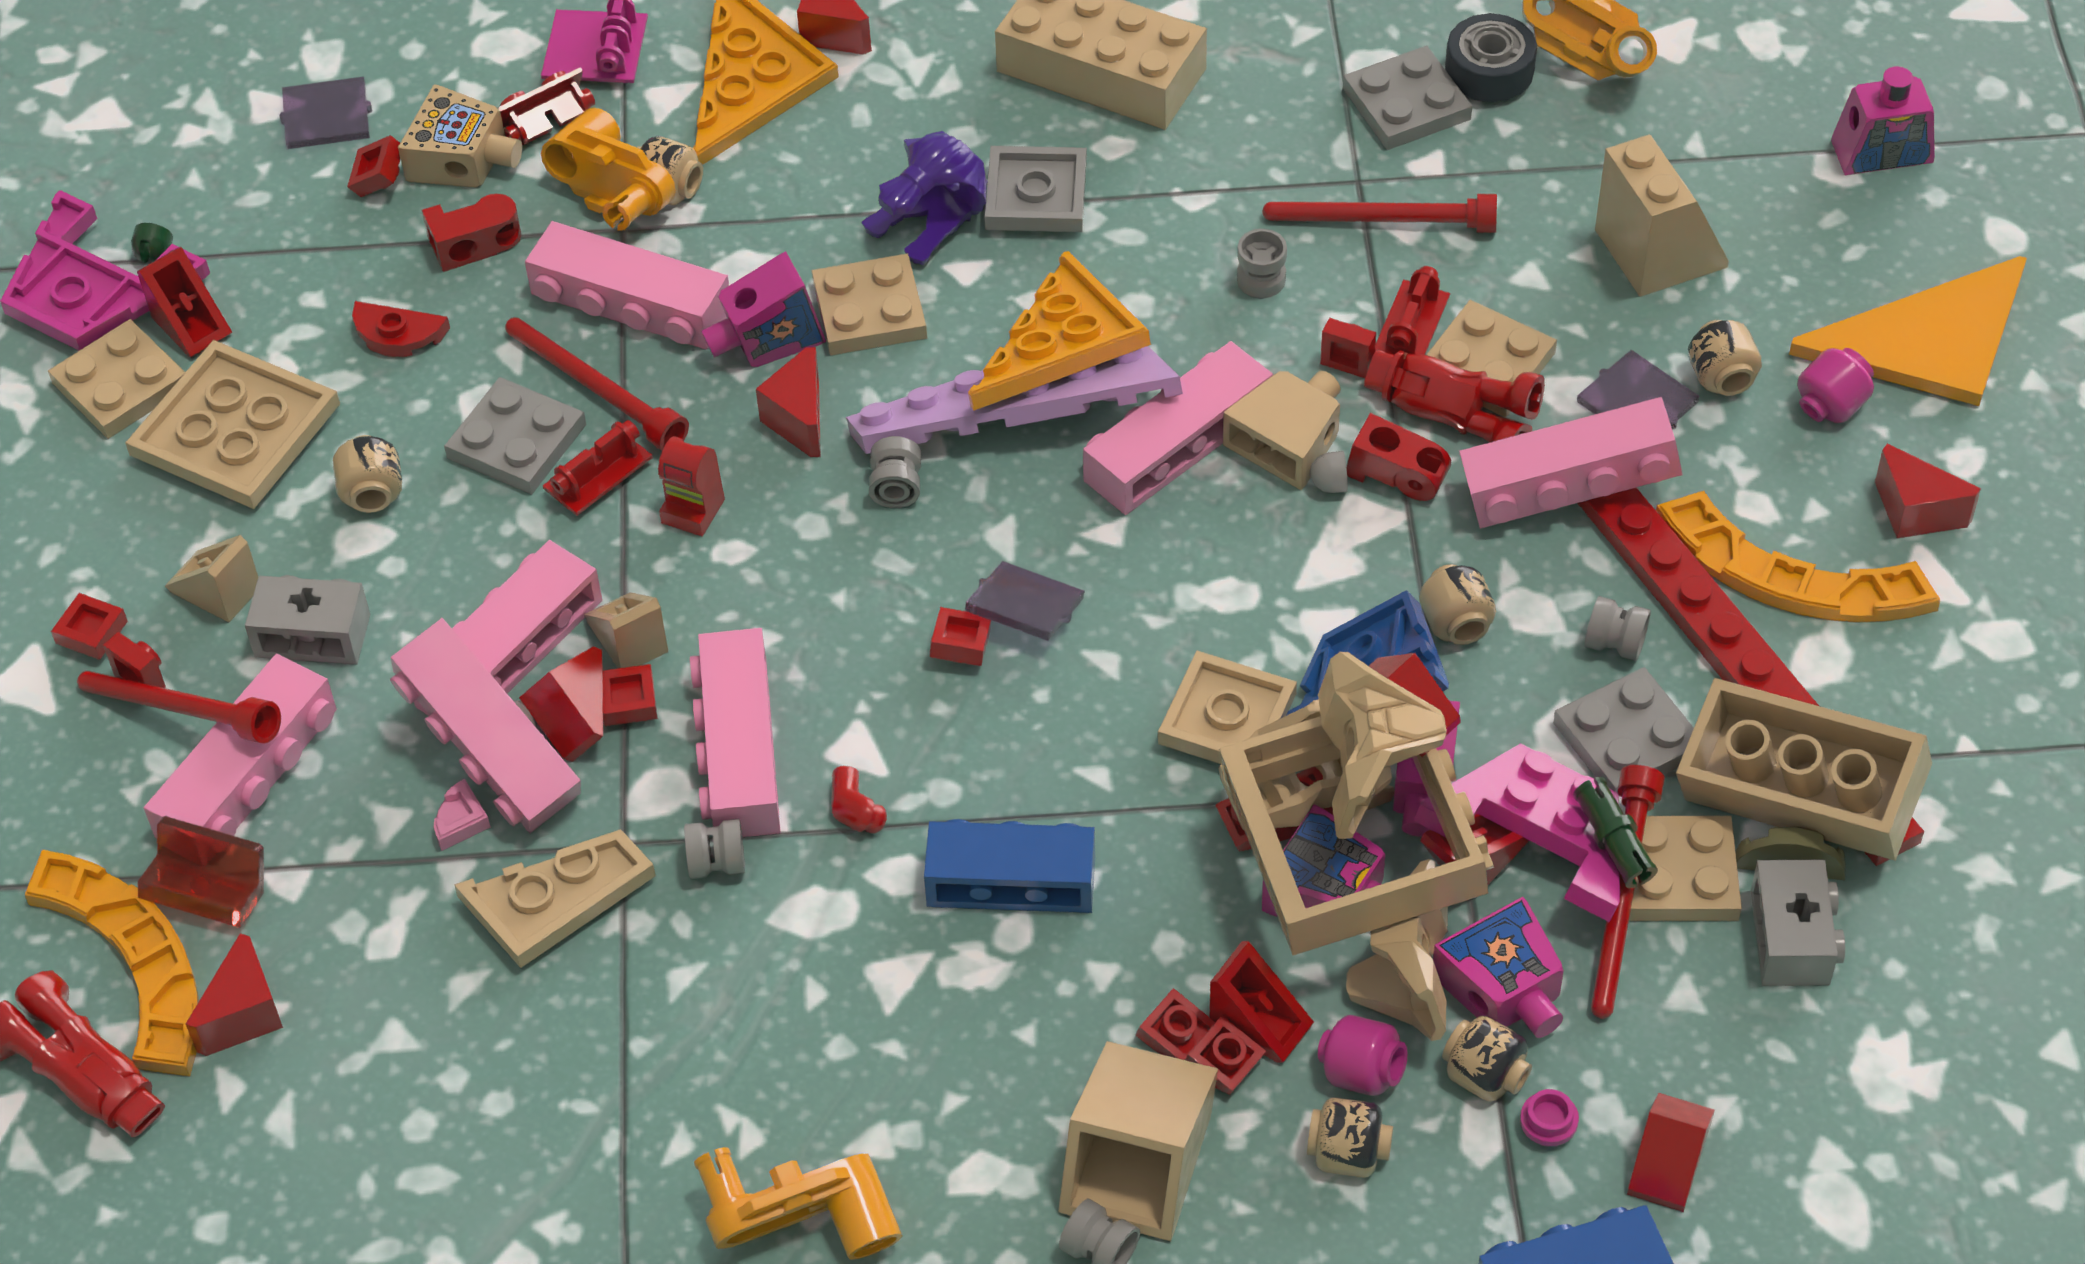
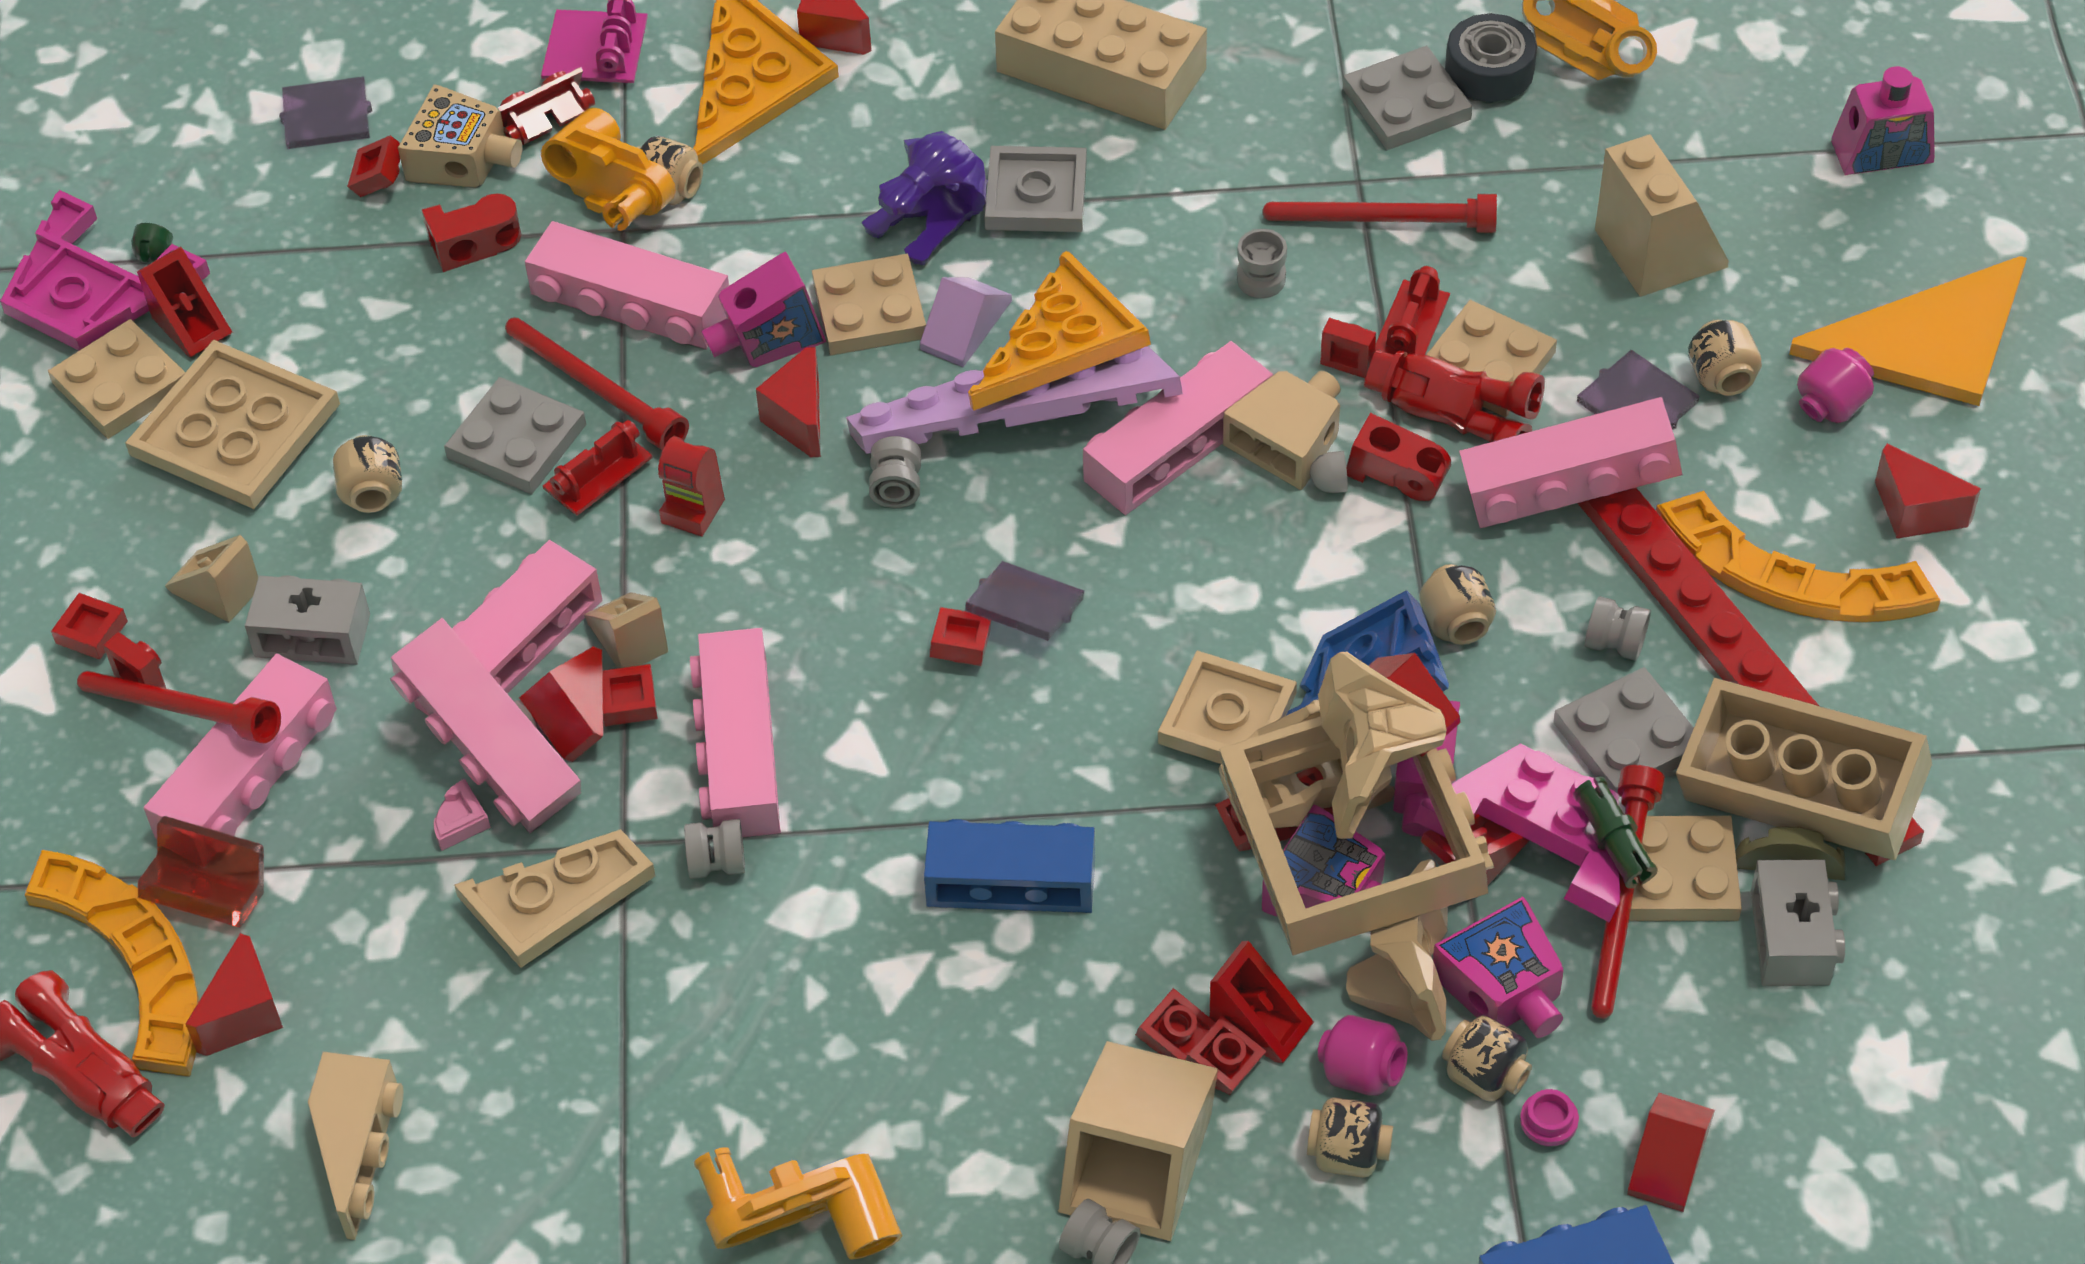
(351, 1117): none -> tan slope
(397, 330): red plate -> none
(853, 807): red arm -> none
(962, 318): none -> lavender slope

